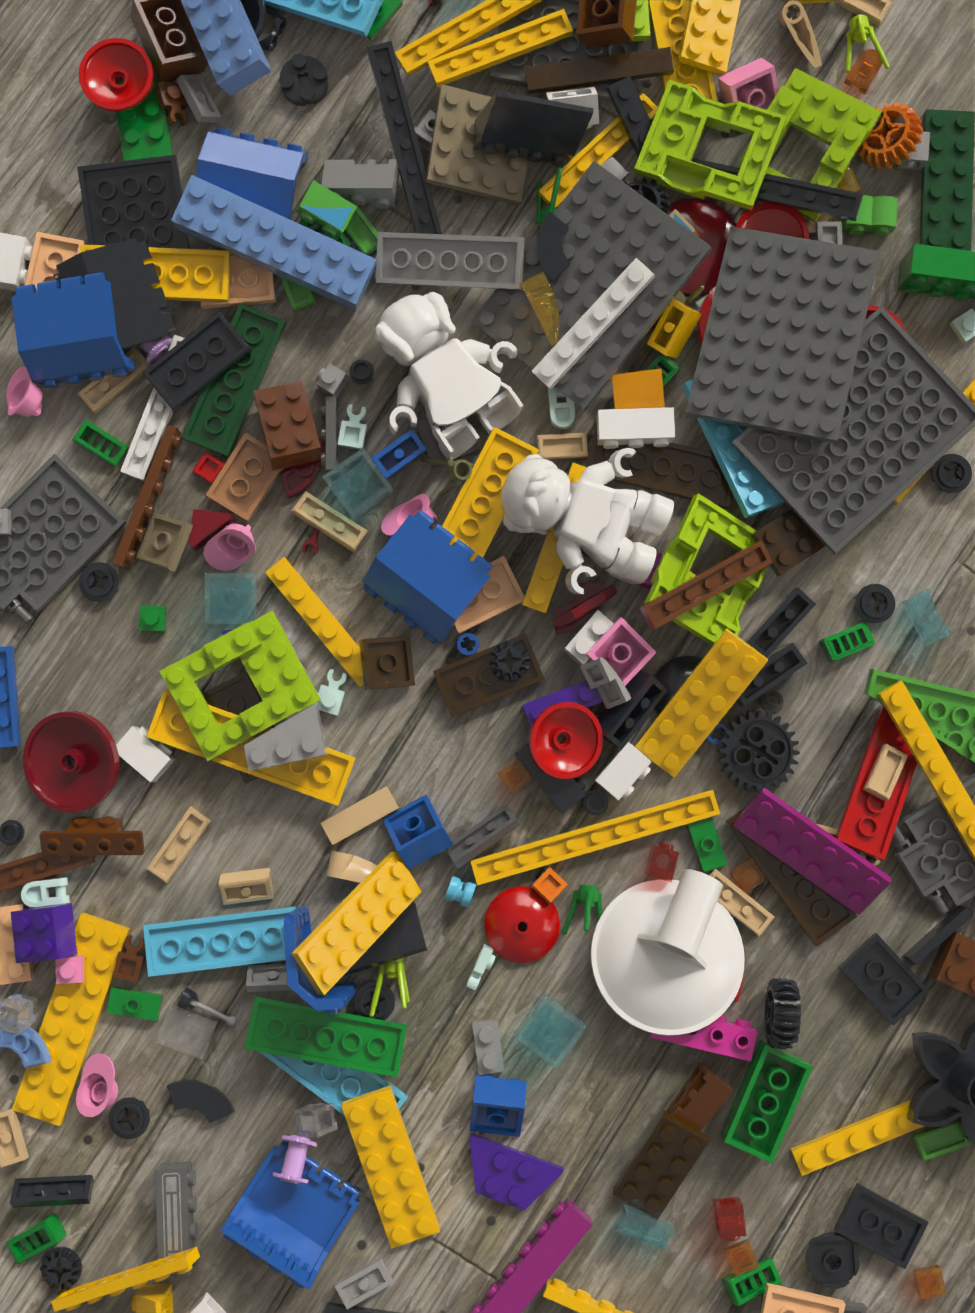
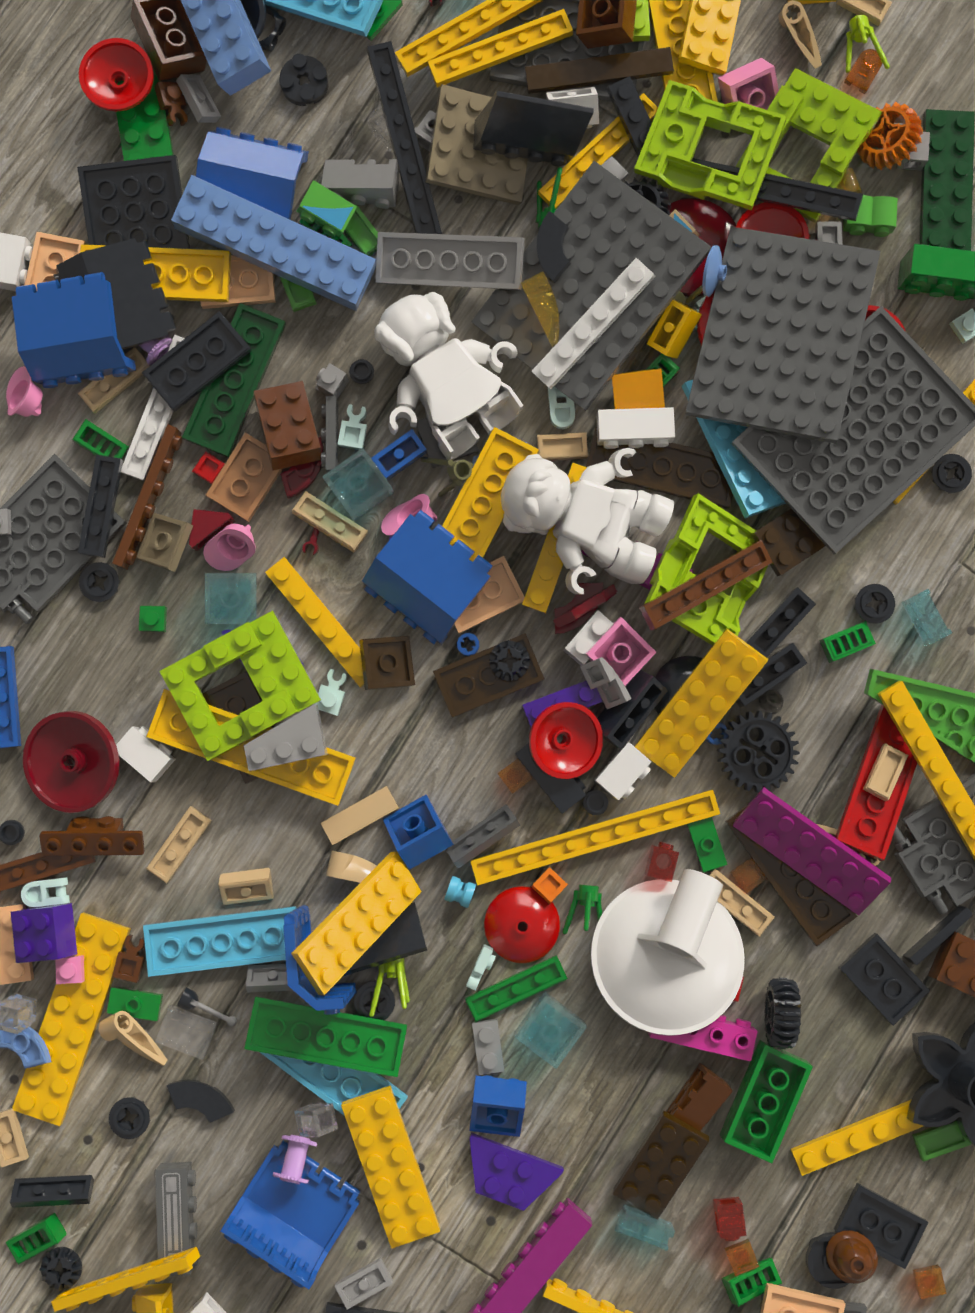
(97, 1086): bright pink piece -> none
(100, 506): none -> black plate
(131, 1034): none -> tan piece
(516, 988): none -> green tile
(713, 271): none -> medium blue dish
(851, 1257): none -> reddish brown hat

